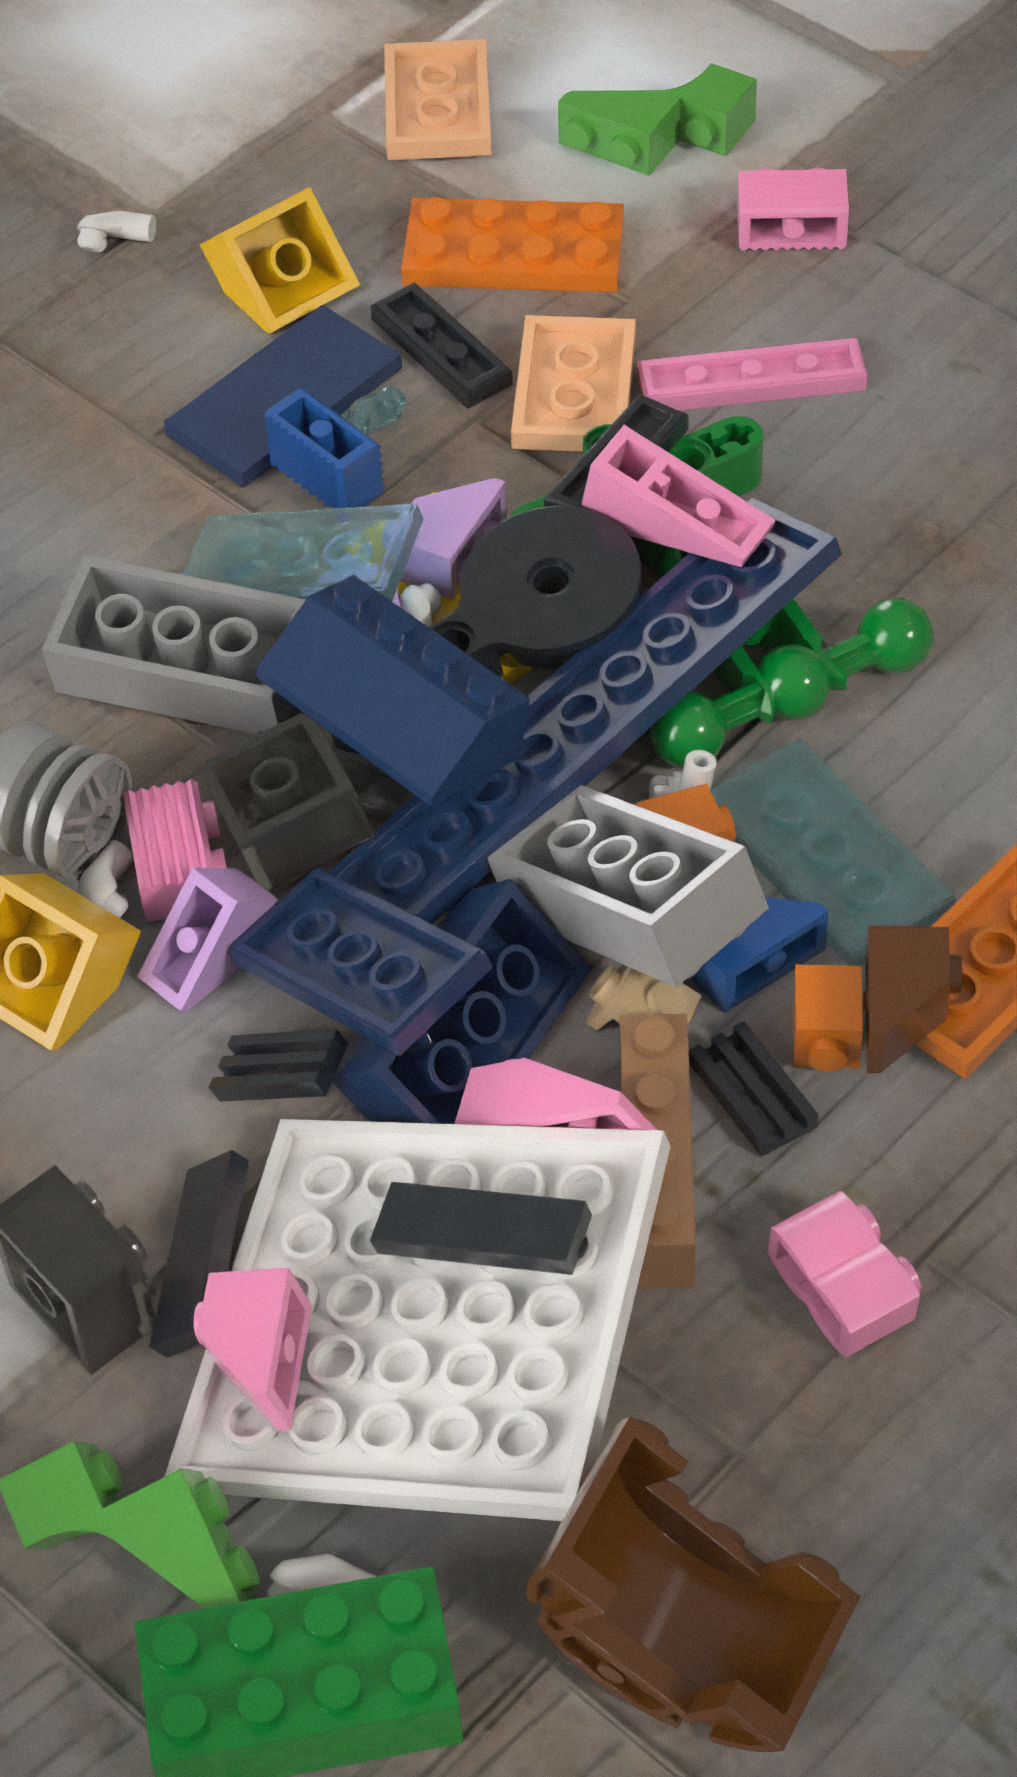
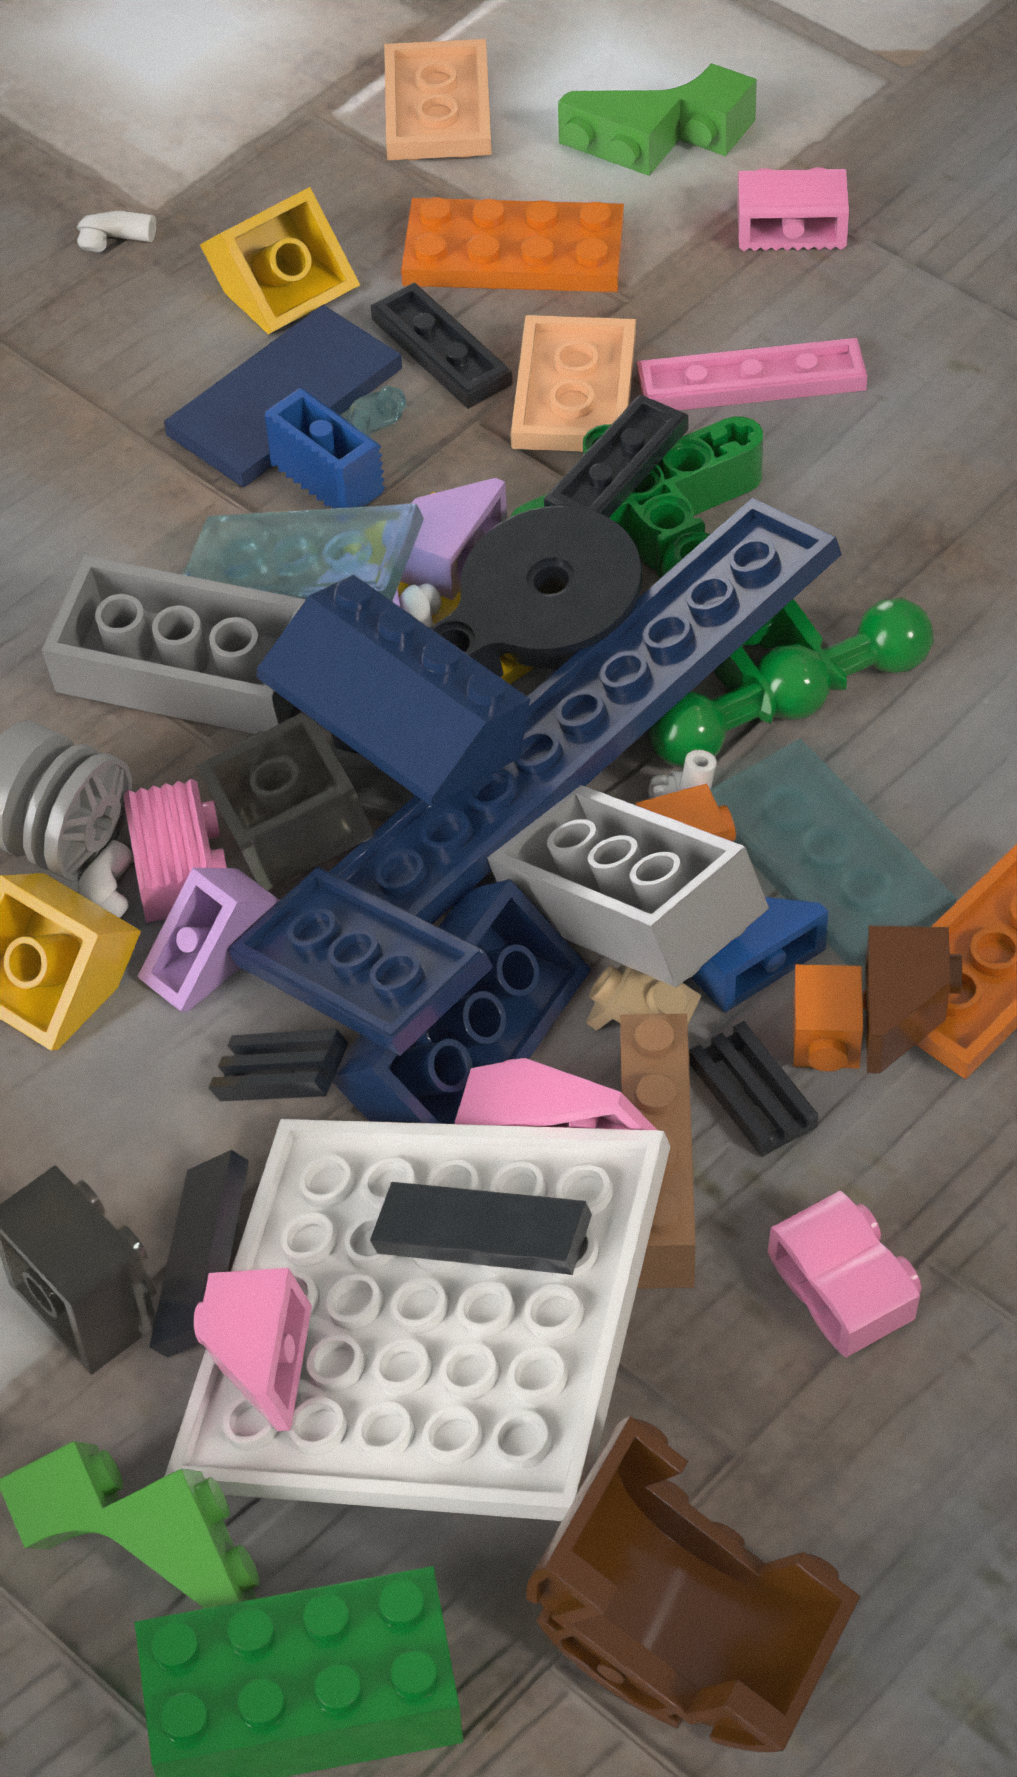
(312, 1573): white arm -> none
(671, 502): bright pink slope -> none

